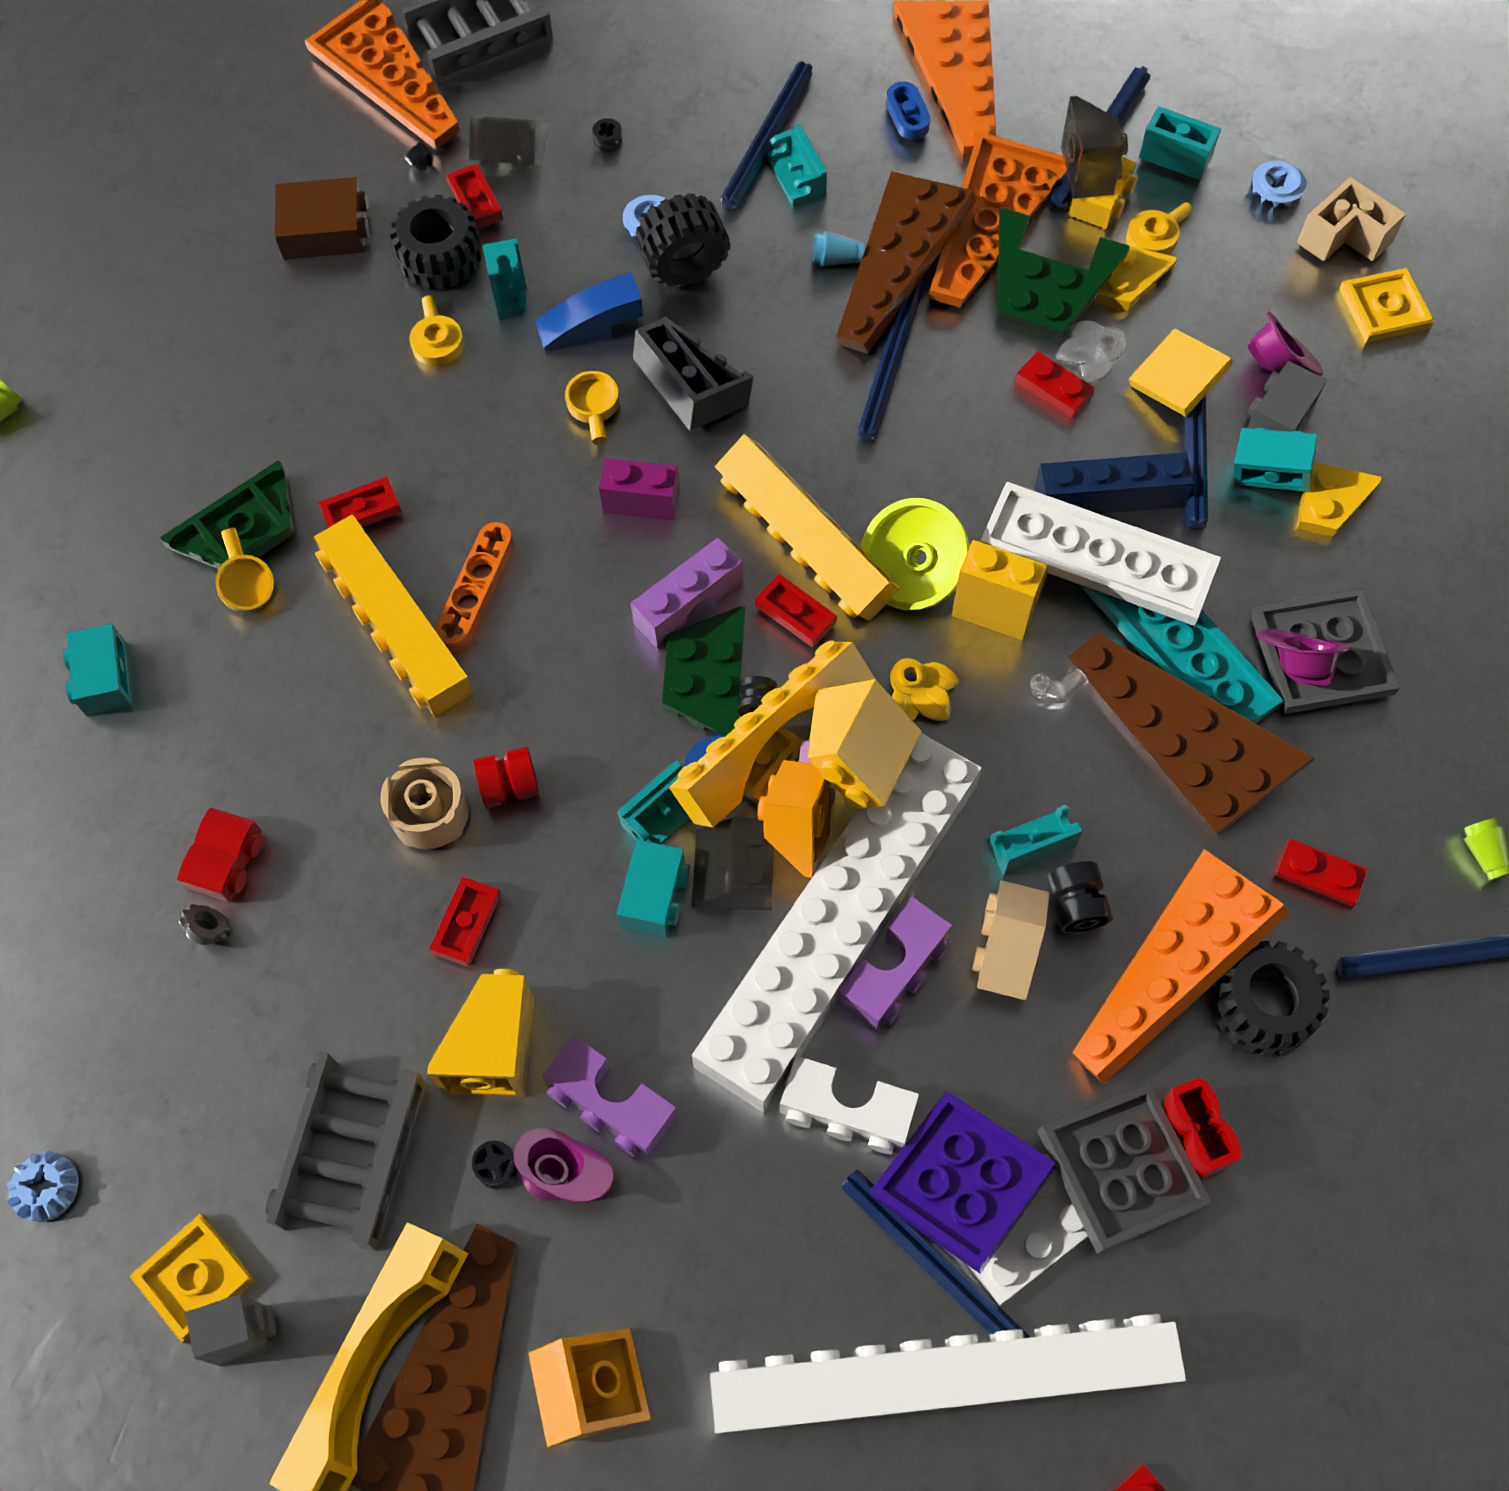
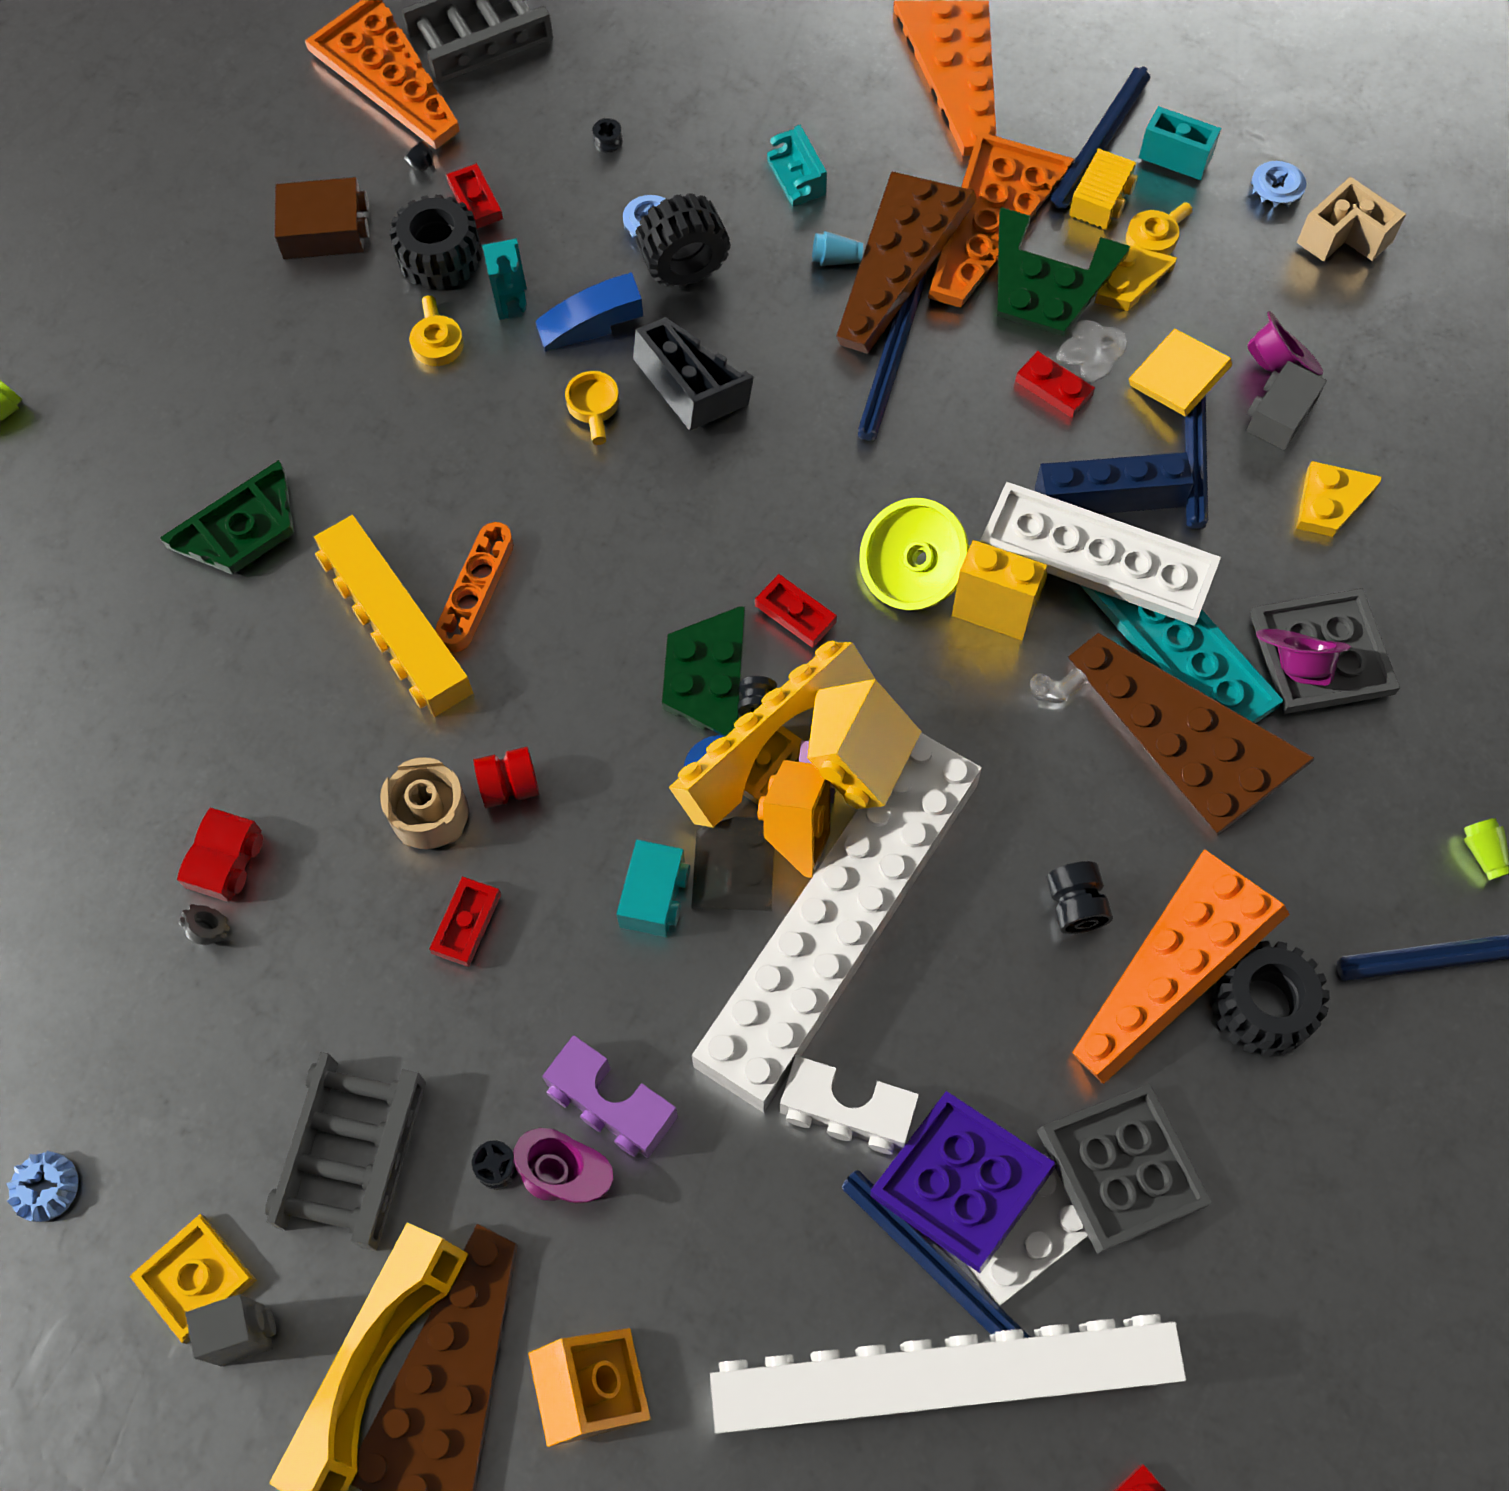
(97, 670): teal brick -> none
(243, 580): yellow piece -> none
(366, 503): red plate -> none
(489, 1040): yellow slope -> none
(507, 141): clear smoke slope -> none
(639, 489): magenta brick -> none
(655, 811): teal hinge -> none
(665, 606): medium lavender arch -> none
(761, 143): dark blue axle -> none
(807, 528): yellow brick -> none
(876, 993): medium lavender arch -> none
(912, 116): blue plate -> none
(928, 691): yellow plate -> none
(1015, 933): tan brick -> none
(1034, 841): teal hinge -> none
(1092, 149): clear smoke slope -> none
(1204, 1134): red brick -> none
(1275, 459): teal brick -> none
(1320, 873): red plate -> none
(1386, 305): yellow tile -> none

